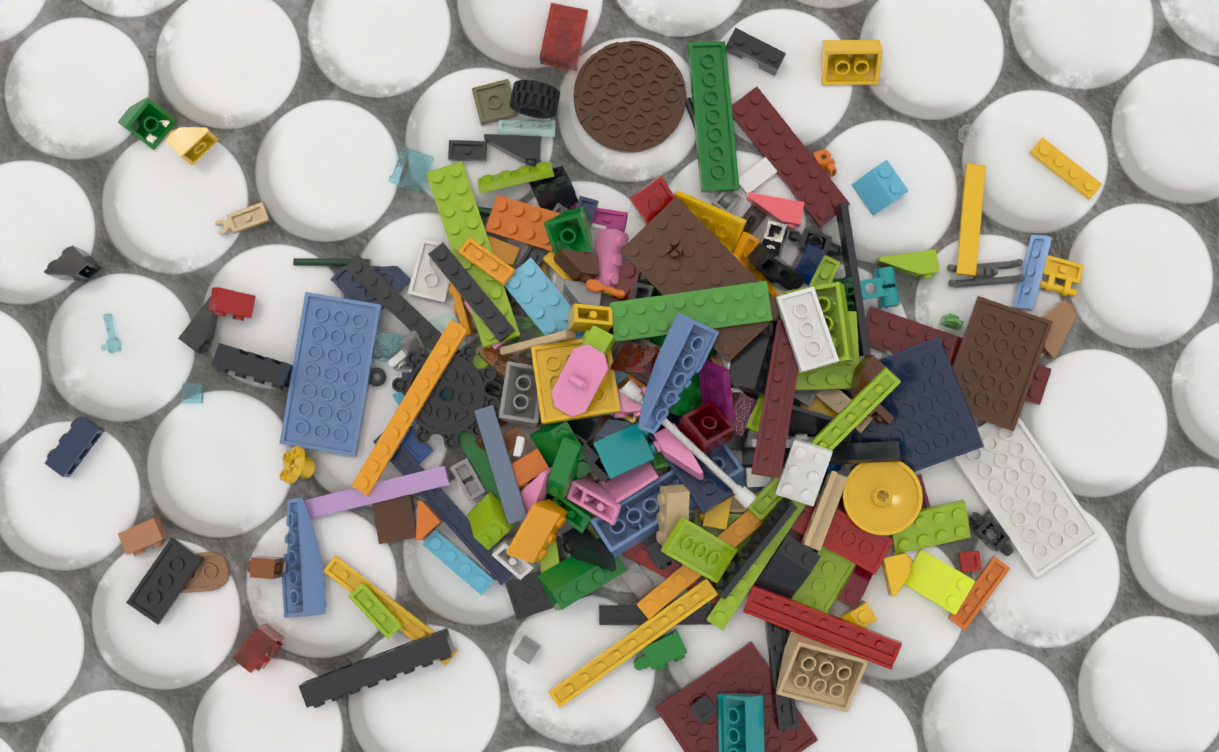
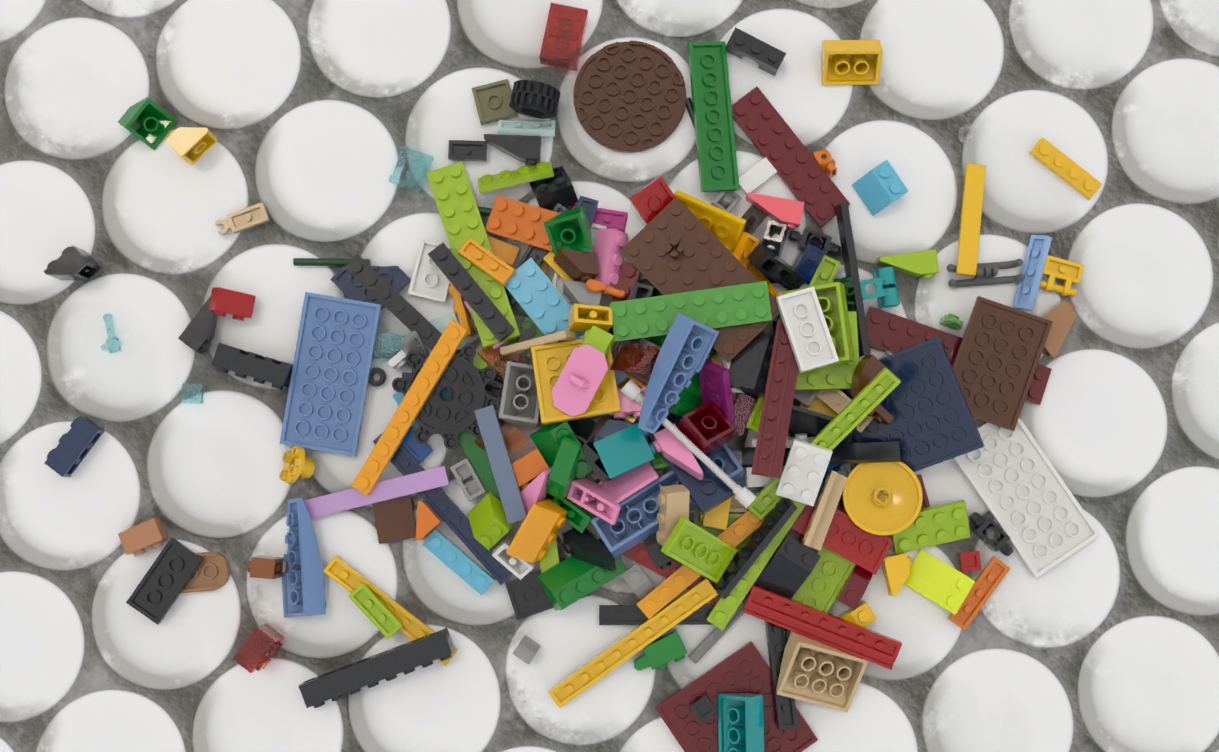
(520, 442): white tile -> none
(716, 634): none -> light grey axle

